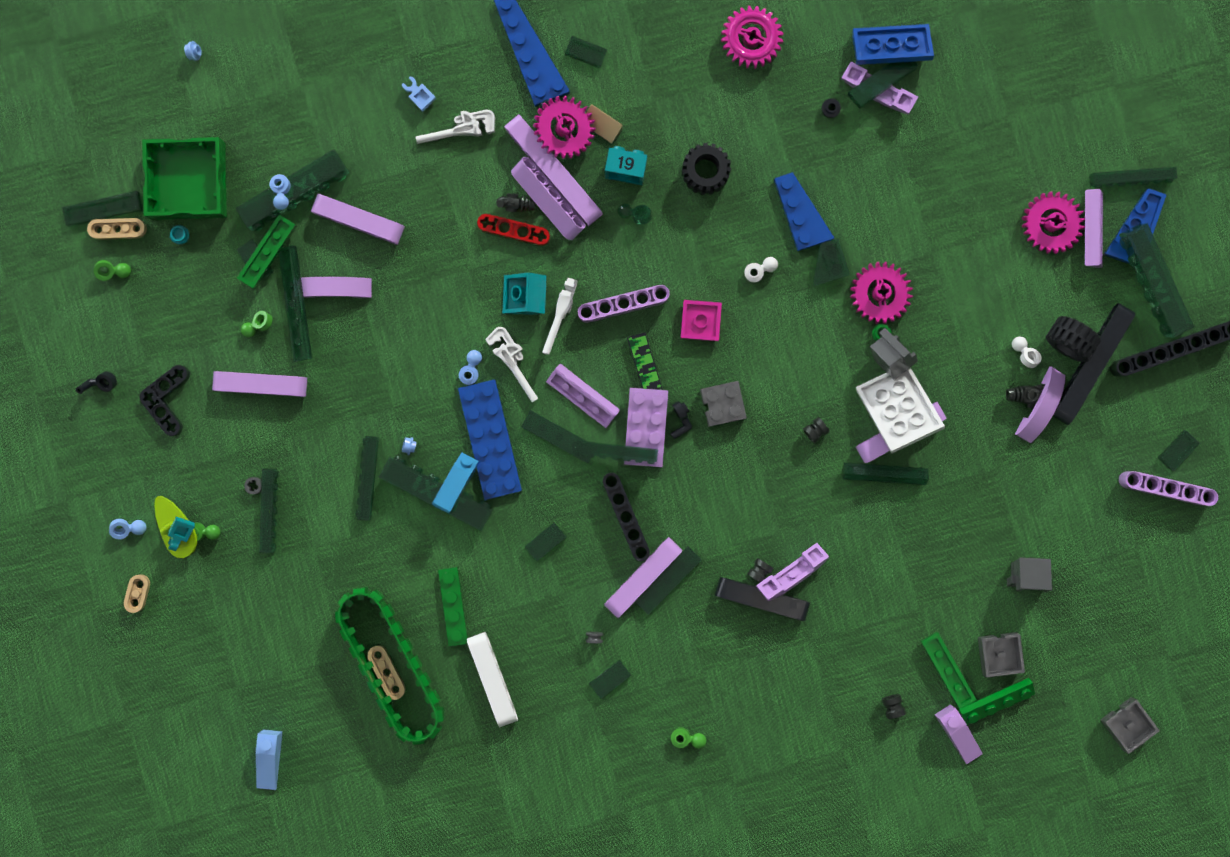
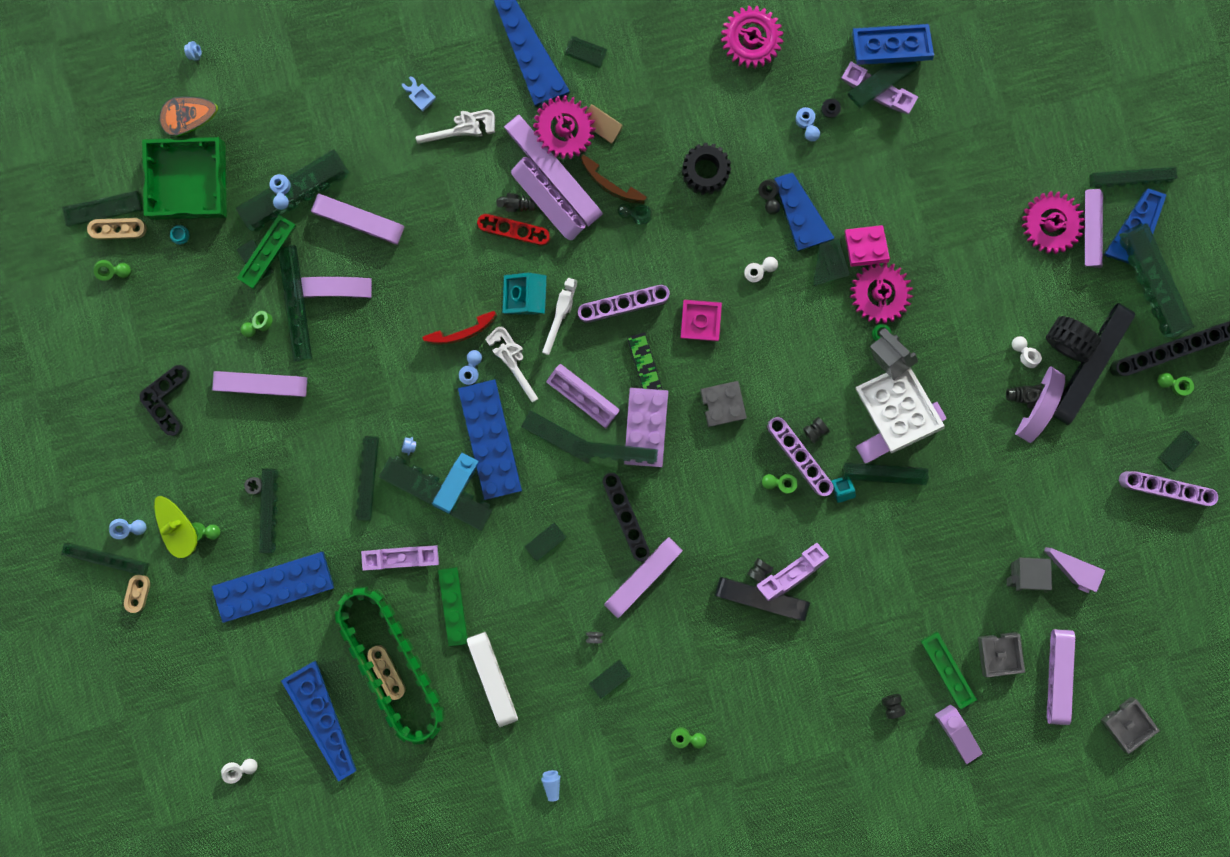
(105, 381): black plate -> none
(105, 558): none -> clear green piece
(179, 530): teal plate -> none
(186, 114): none -> shield
(249, 767): none -> white plate
(268, 758): light blue slope -> none
(272, 587): none -> blue plate
(316, 709): none -> blue wing
(400, 557): none -> lavender slope
(483, 320): none -> red slope
(551, 784): none -> light blue cone
(626, 165): teal brick -> none
(632, 194): none -> reddish brown slope
(668, 580): clear green tile -> none
(681, 411): black plate -> none
(769, 482): none -> bright green plate
(772, 206): none -> pearl dark grey plate
(808, 460): none -> lavender beam
(812, 133): none -> light blue plate
(843, 489): none -> teal slope
(867, 246): none -> dark pink plate
(997, 701): green plate -> none
(1060, 677): none -> lavender beam
(1078, 572): none -> lavender slope
(1166, 380): none -> bright green plate

